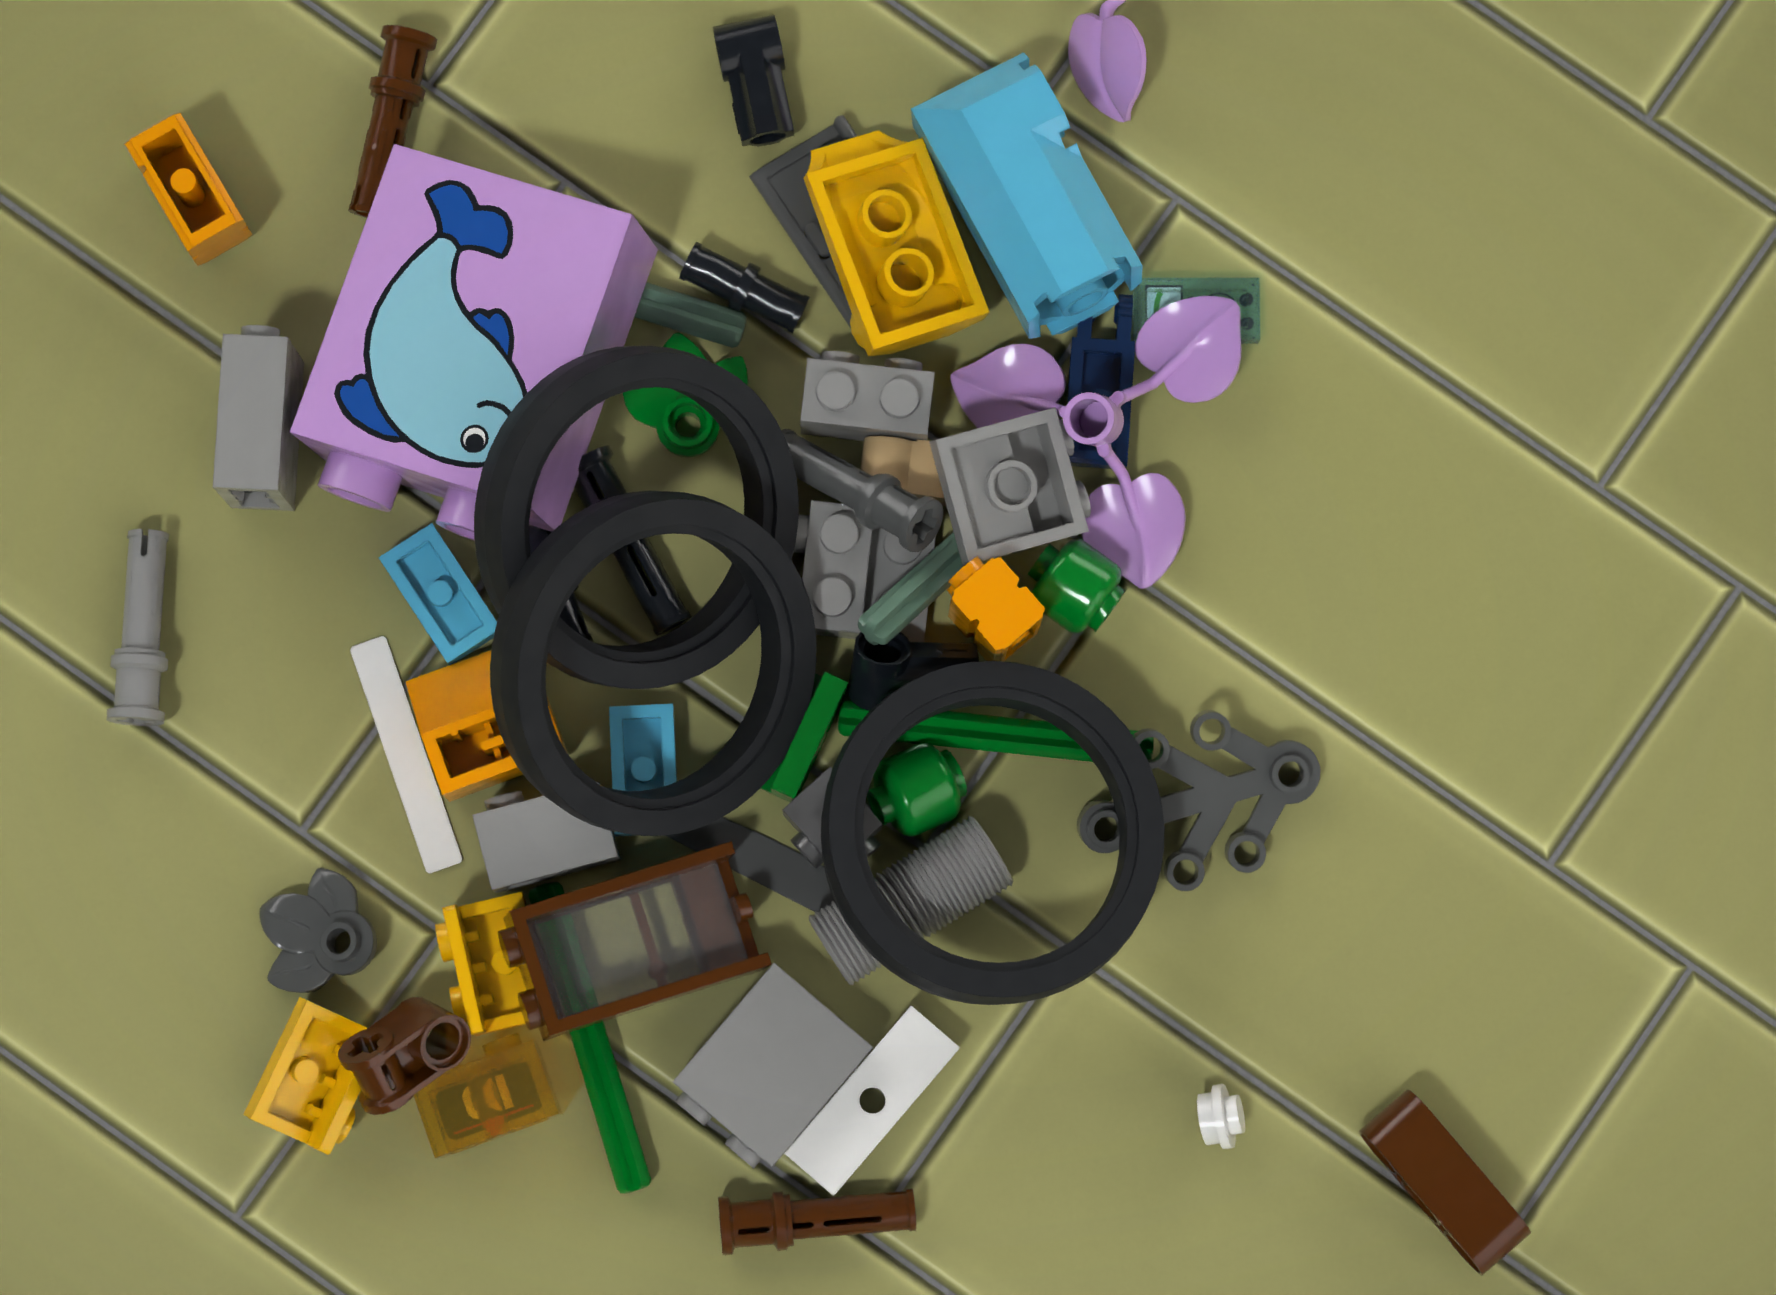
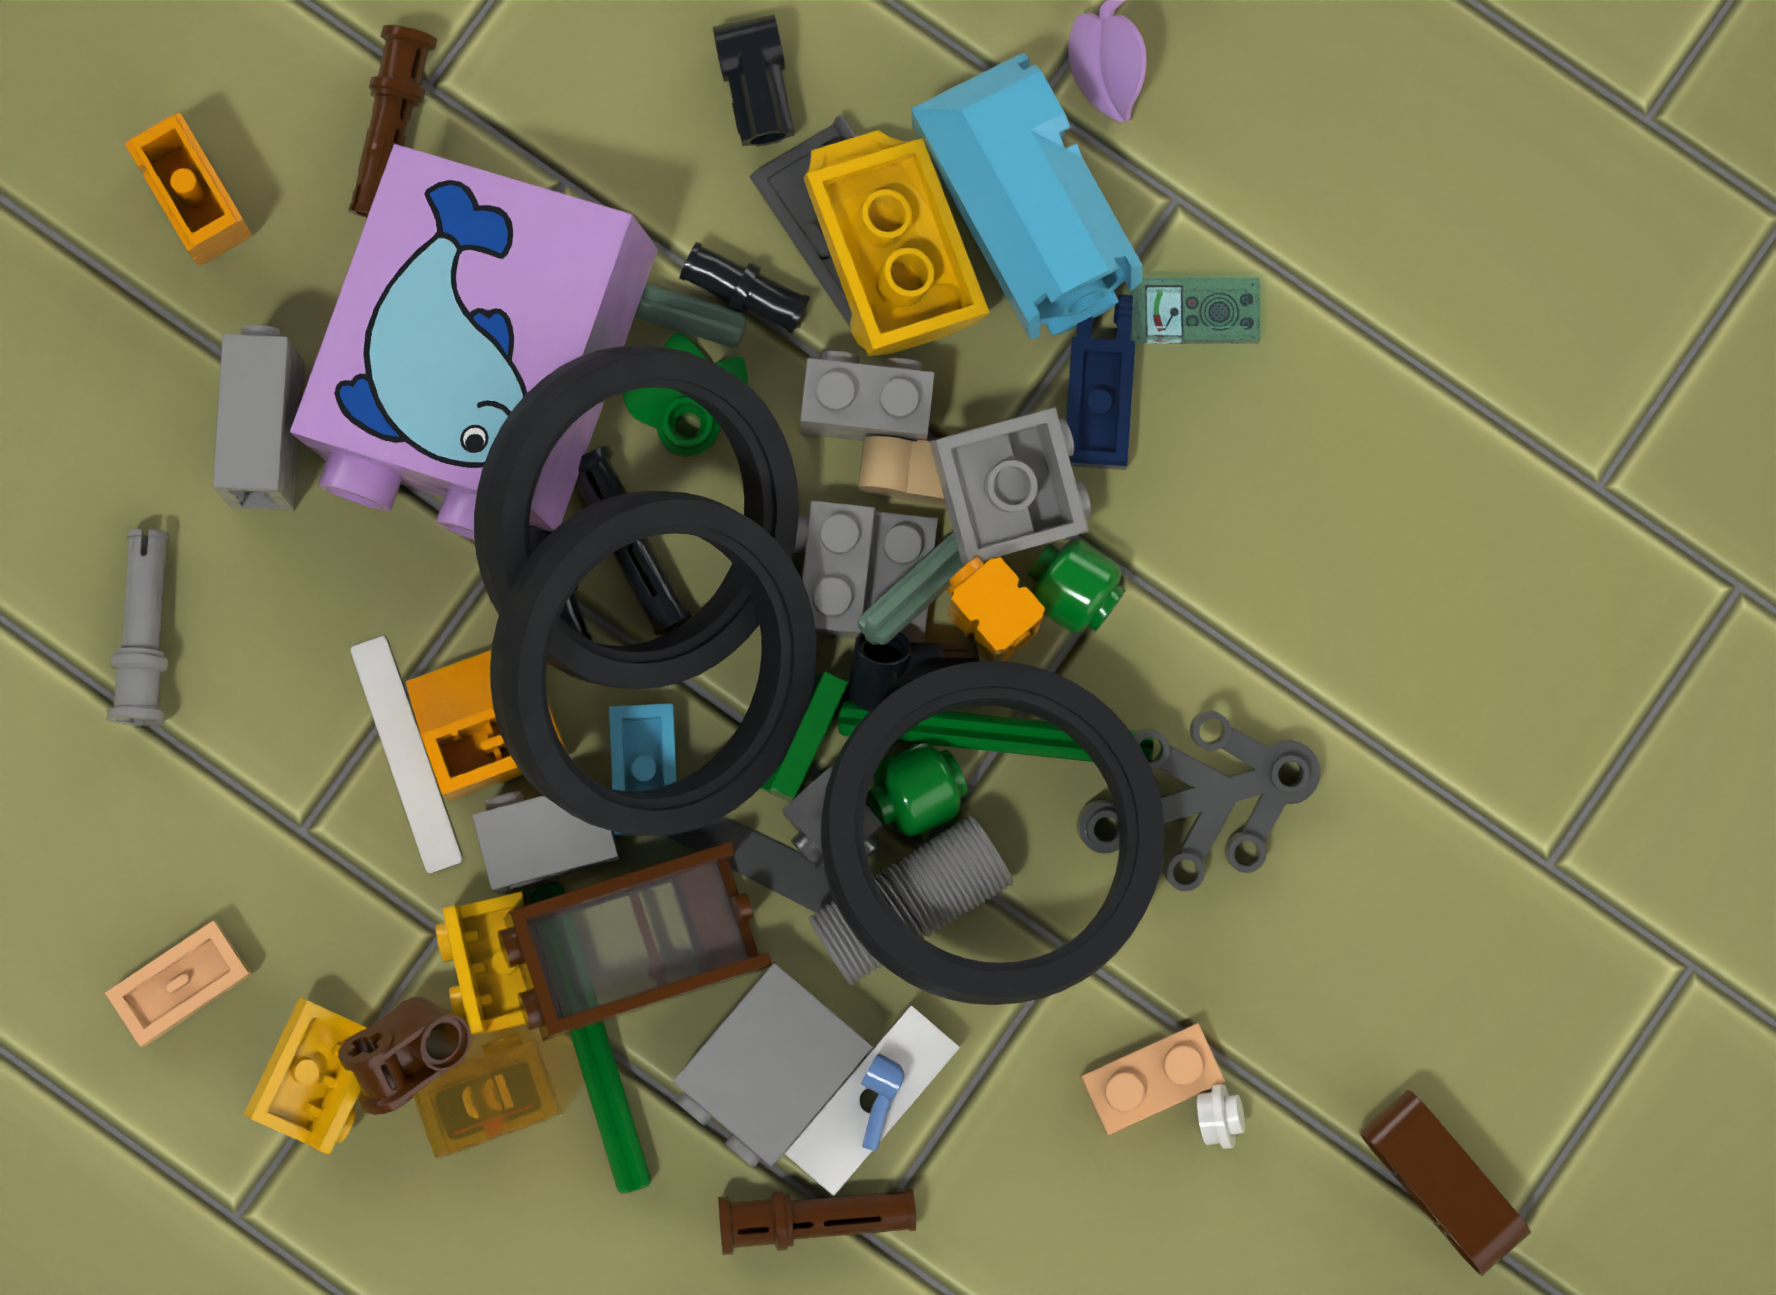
(178, 984): none -> light nougat plate
(308, 932): dark grey plate -> none
(440, 594): medium azure plate -> none
(875, 499): dark grey pin -> none
(884, 1079): none -> medium blue hand
(1152, 1079): none -> light nougat plate
(1196, 355): lavender plant -> none

